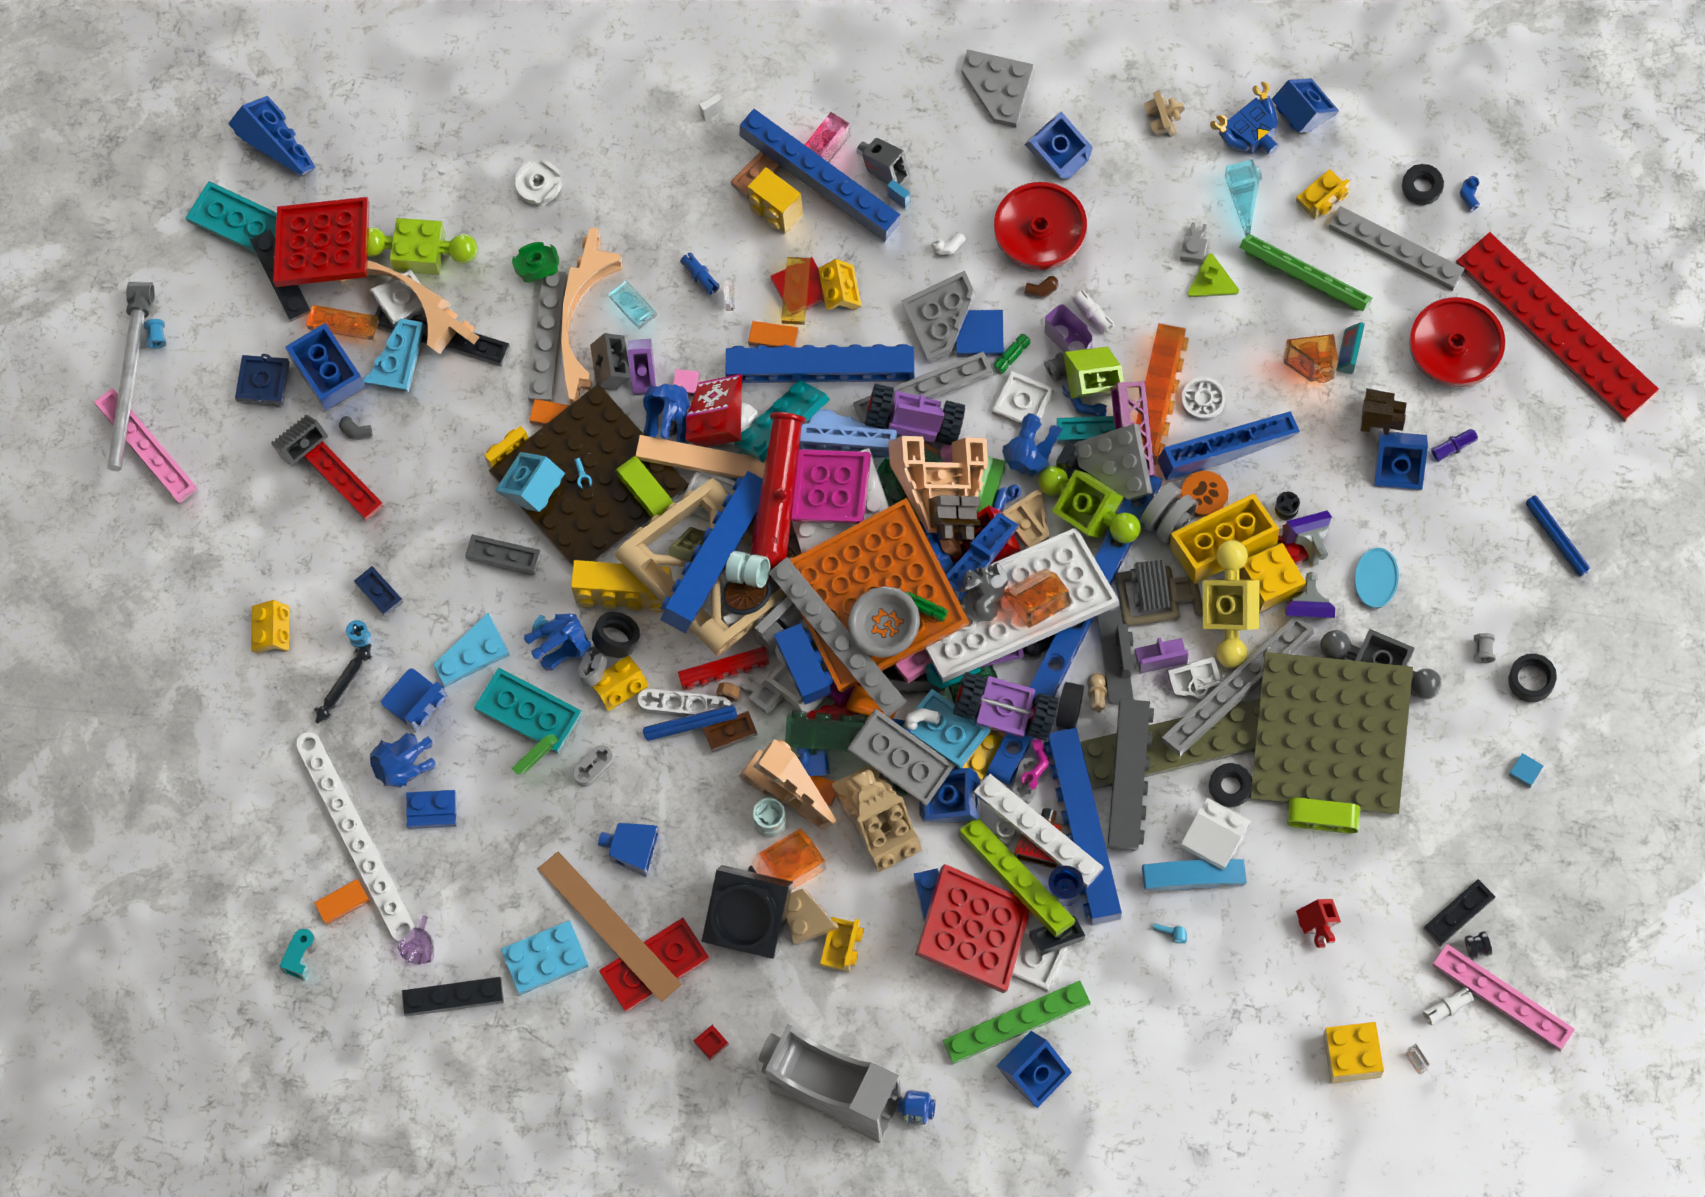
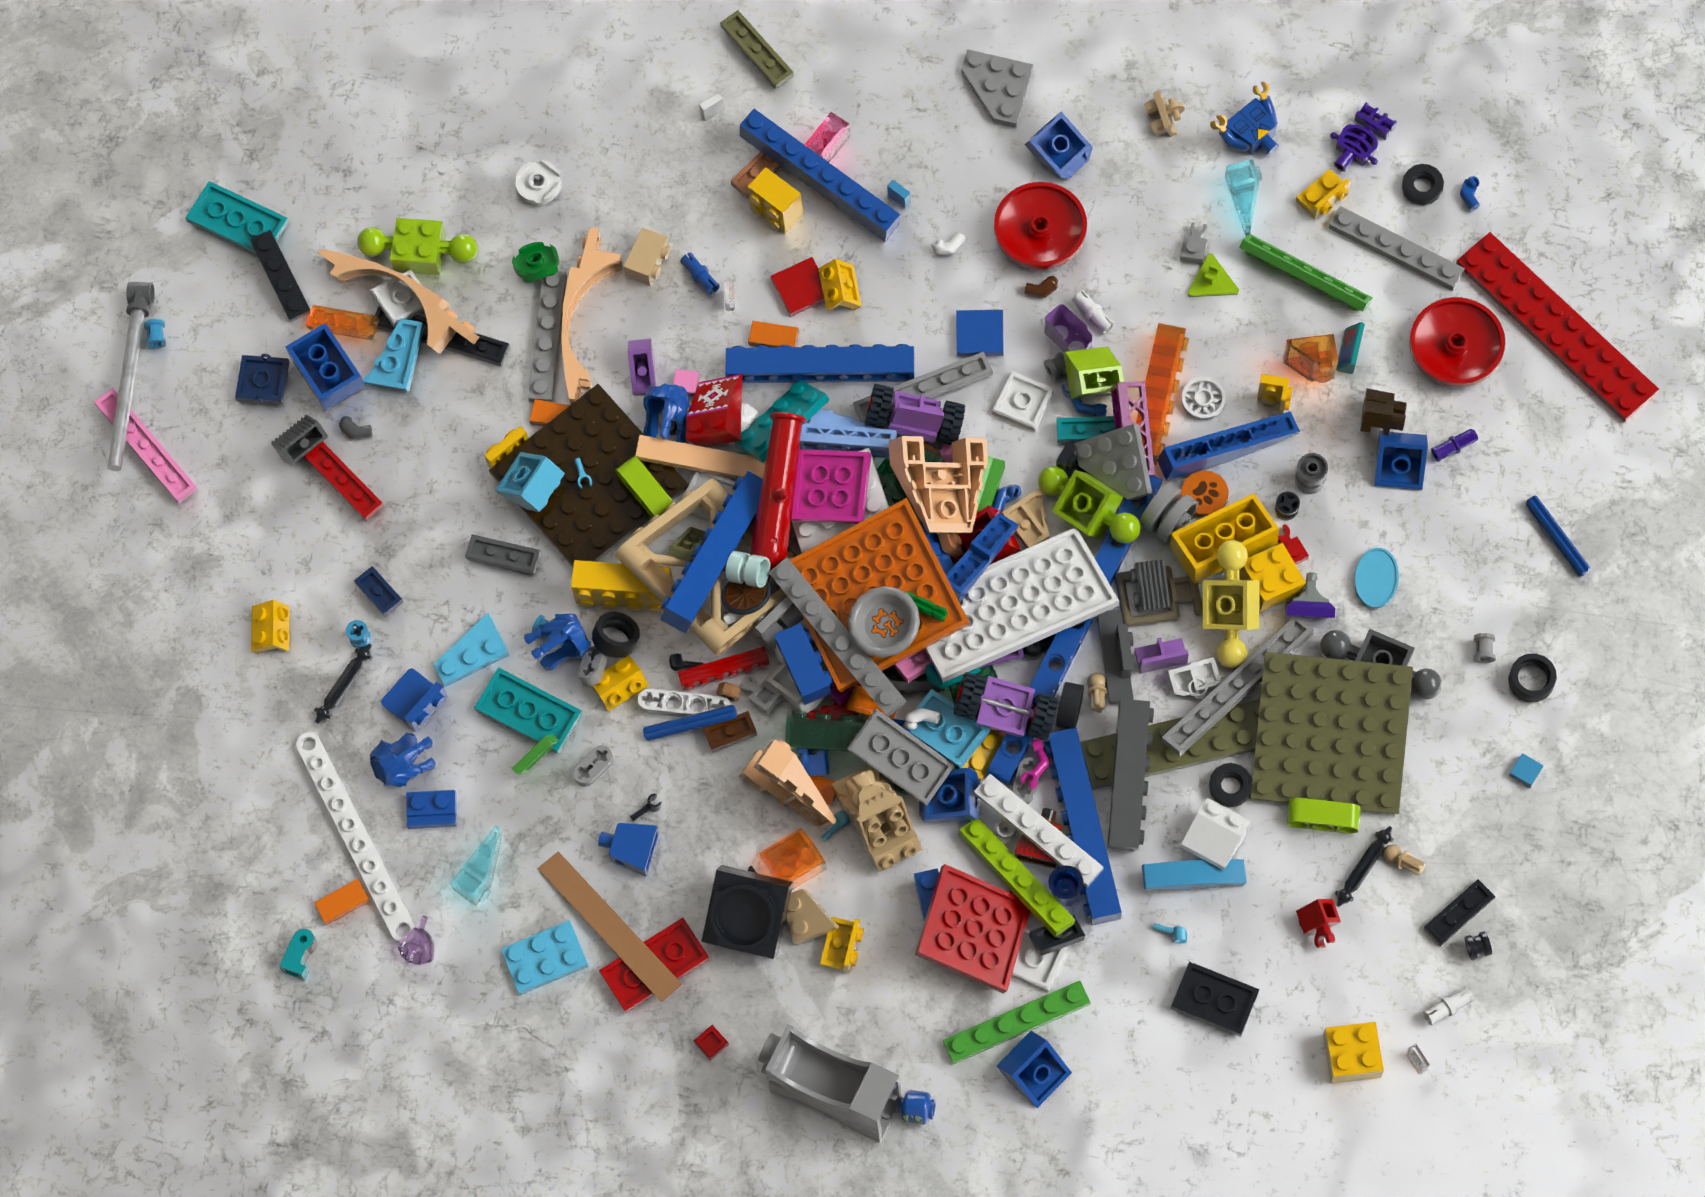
(264, 128): blue wedge -> none
(321, 241): red plate -> none
(452, 996): black plate -> none
(477, 874): none -> clear light blue slope
(610, 361): dark grey brick -> none
(632, 304): clear light blue plate -> none
(647, 256): none -> tan brick
(648, 807): none -> black hand
(677, 663): none -> black hand
(757, 49): none -> olive plate
(769, 817): light aqua wheel -> none
(796, 290): tile -> none
(841, 822): none -> medium azure hand
(884, 161): dark grey torso -> none
(940, 313): light grey plate -> none
(953, 513): dark brown hips -> none
(989, 587): dark grey animal -> none
(1012, 353): green axle -> none
(1023, 454): blue piece -> none
(1038, 597): clear orange slope -> none
(1215, 999): none -> black plate
(1275, 390): none -> yellow bracket
(1304, 104): blue slope -> none
(1309, 533): piece -> none
(1311, 473): none -> dark grey wheel
(1354, 138): none -> dark purple torso
(1364, 866): none -> black wheel
(1393, 855): none -> tan axle
(1503, 997): bright pink plate -> none

